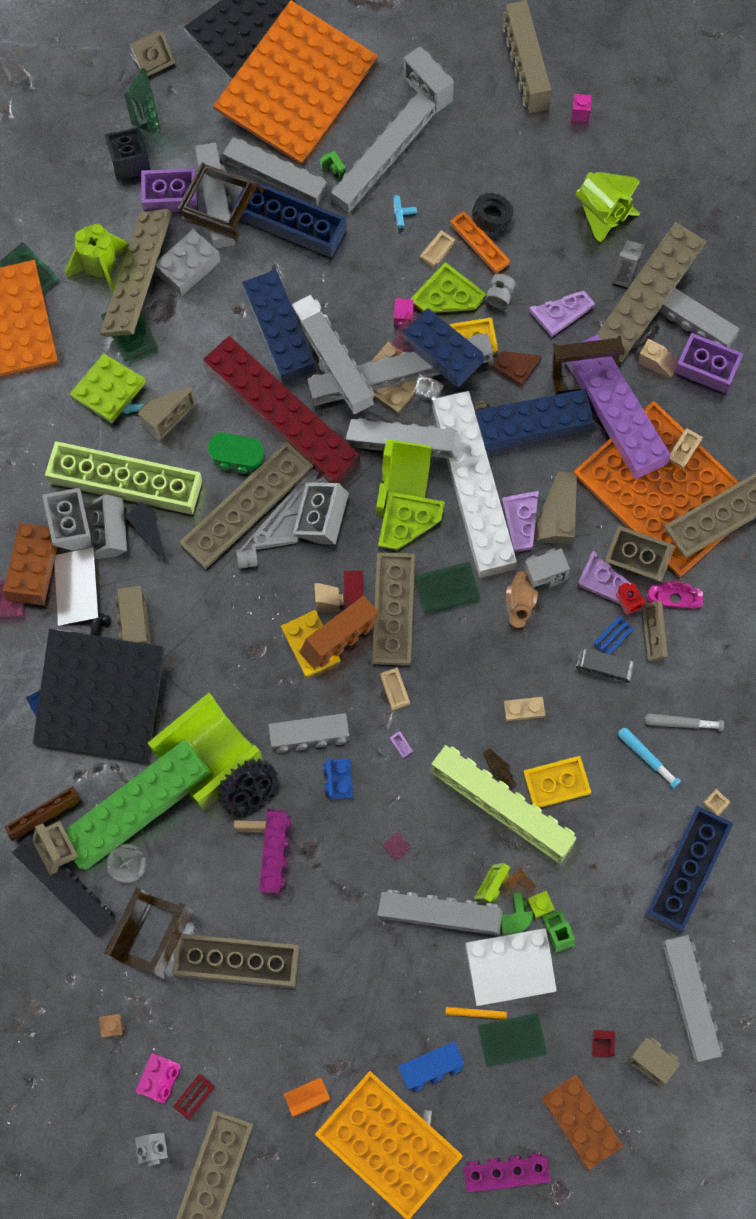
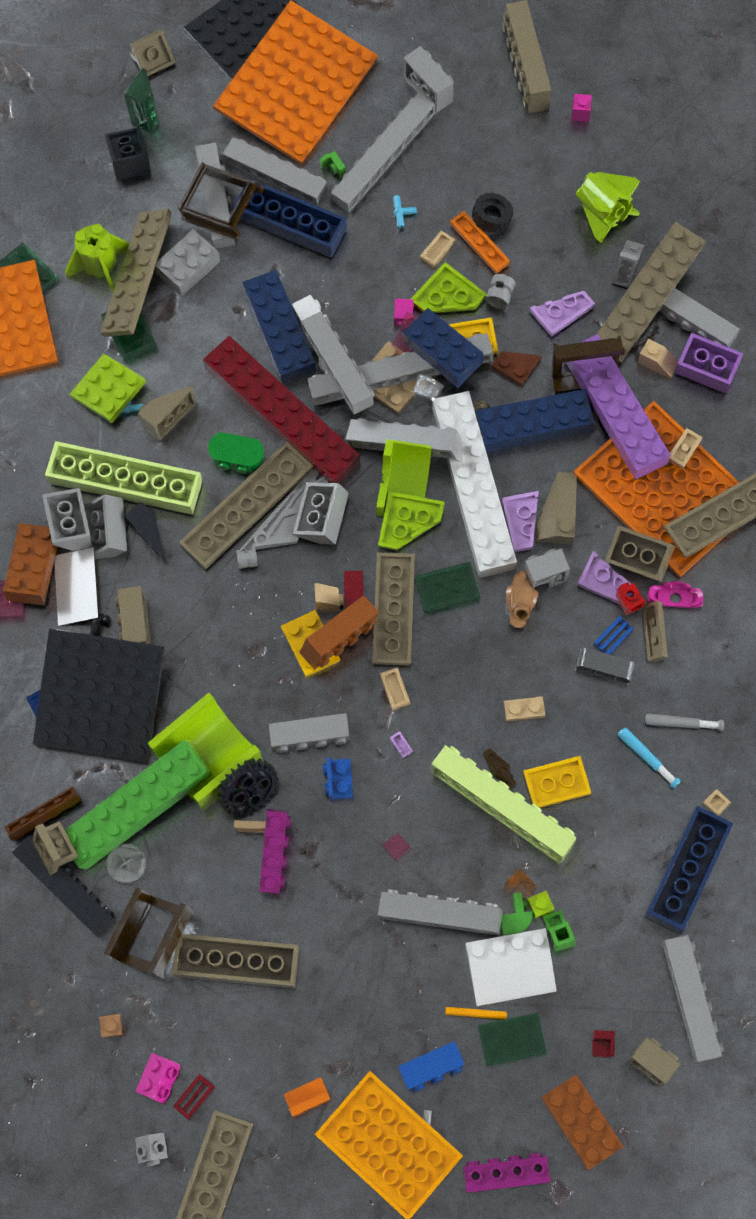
(166, 189): medium lavender brick -> none
(489, 889): lime plate -> none

